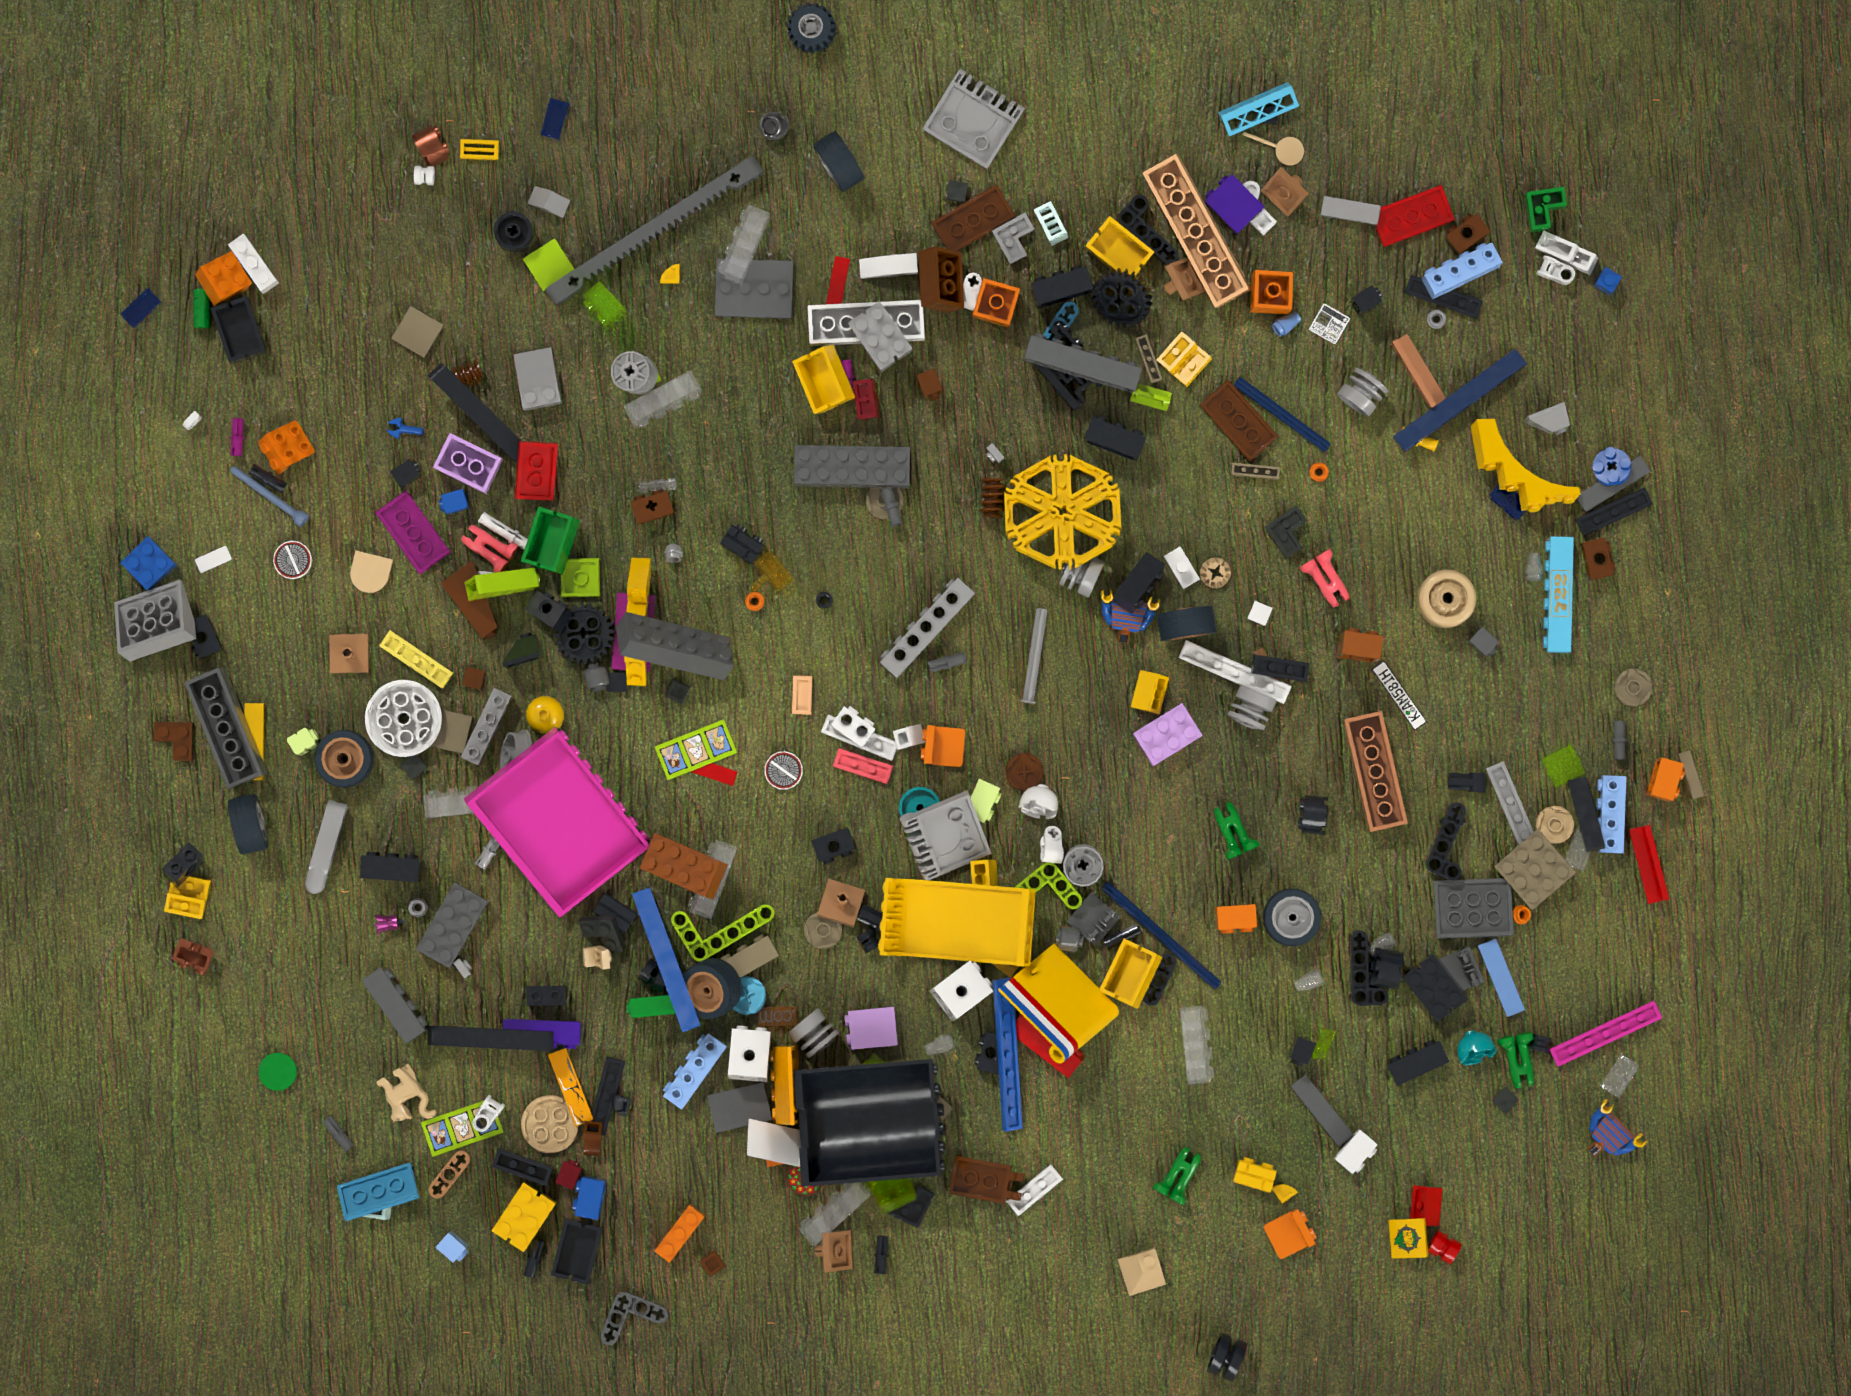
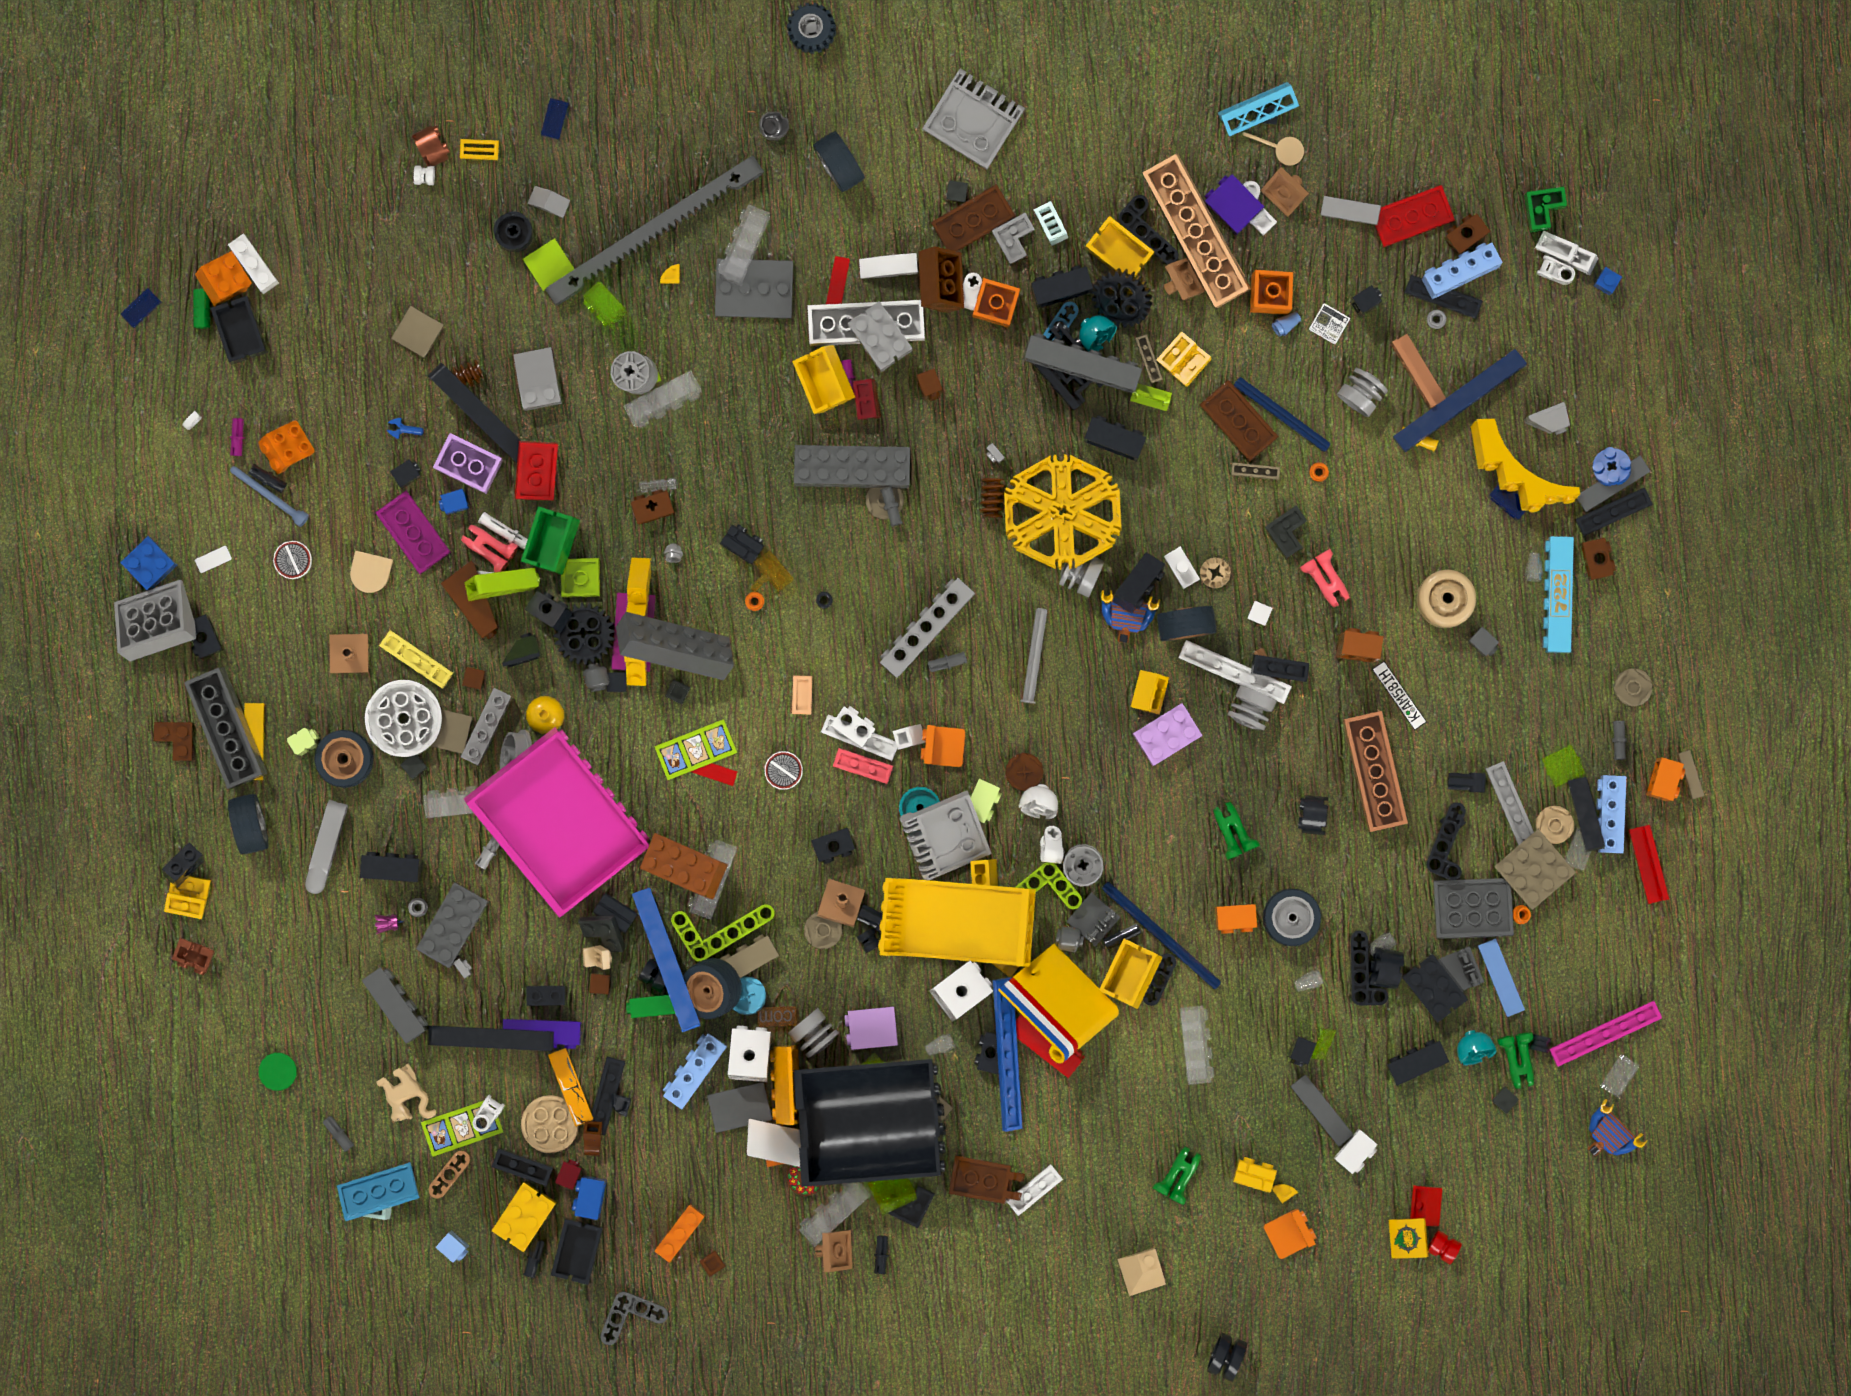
(599, 984): none -> reddish brown tile
(1095, 332): none -> teal cylinder

